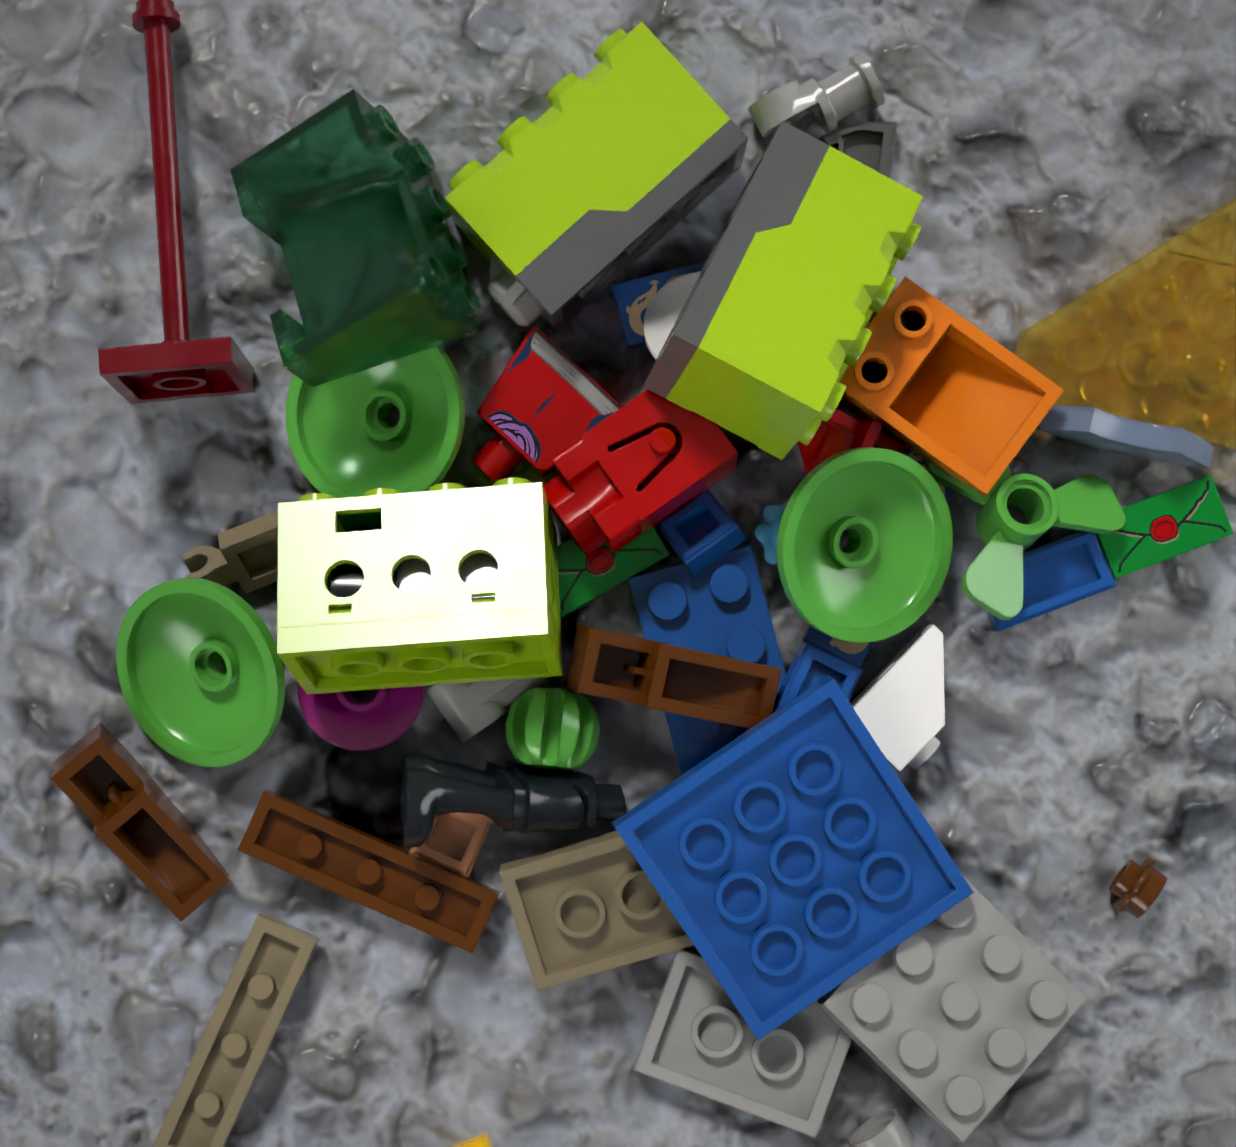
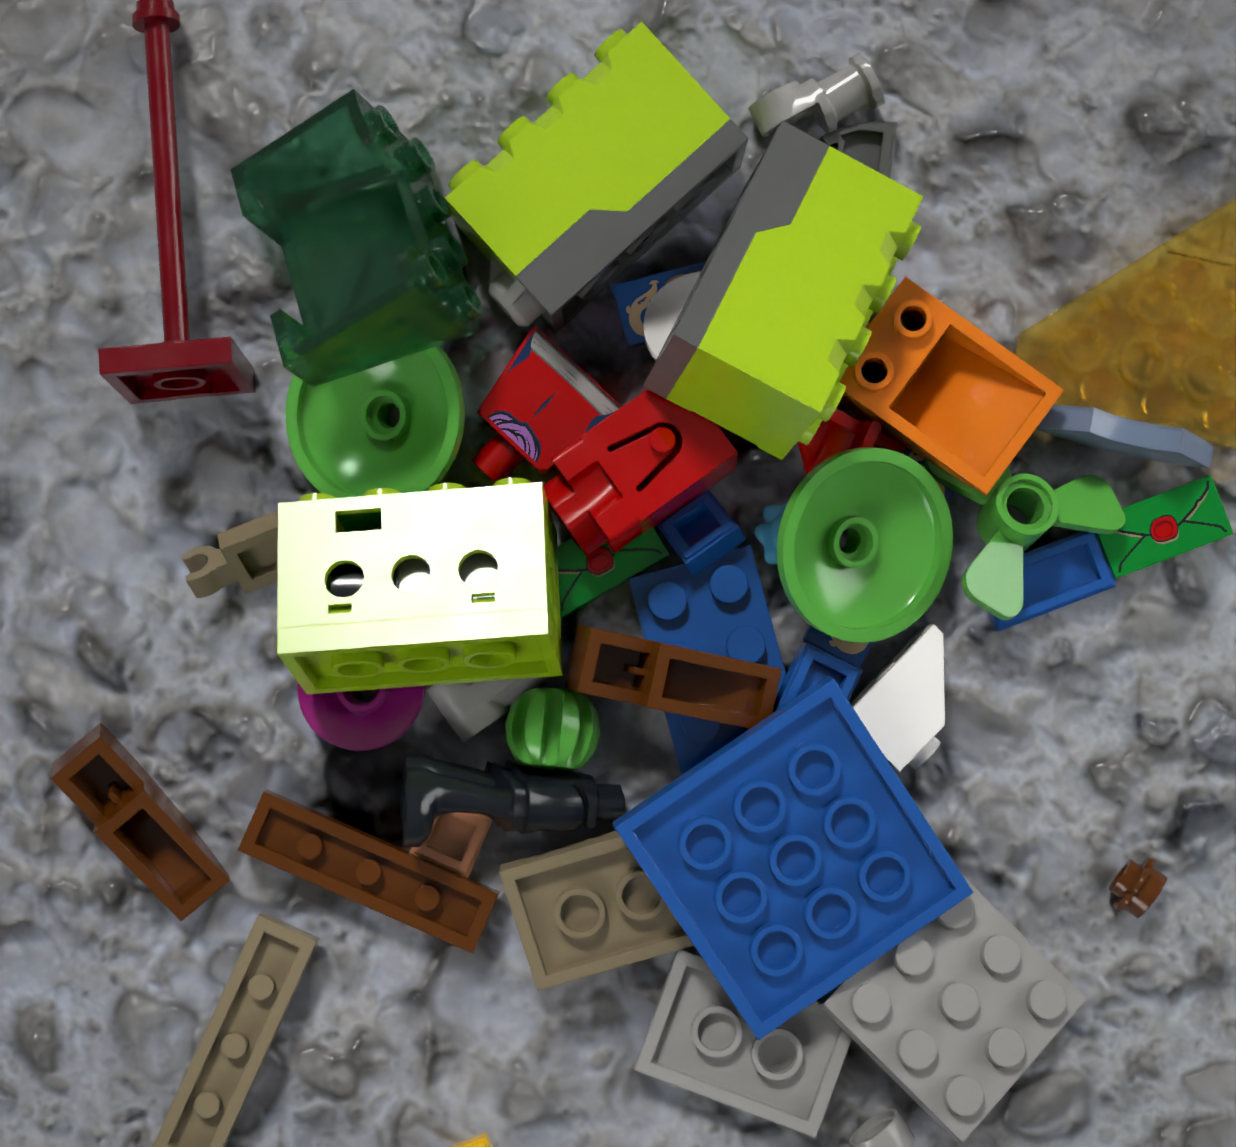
(177, 677): bright green dish -> none

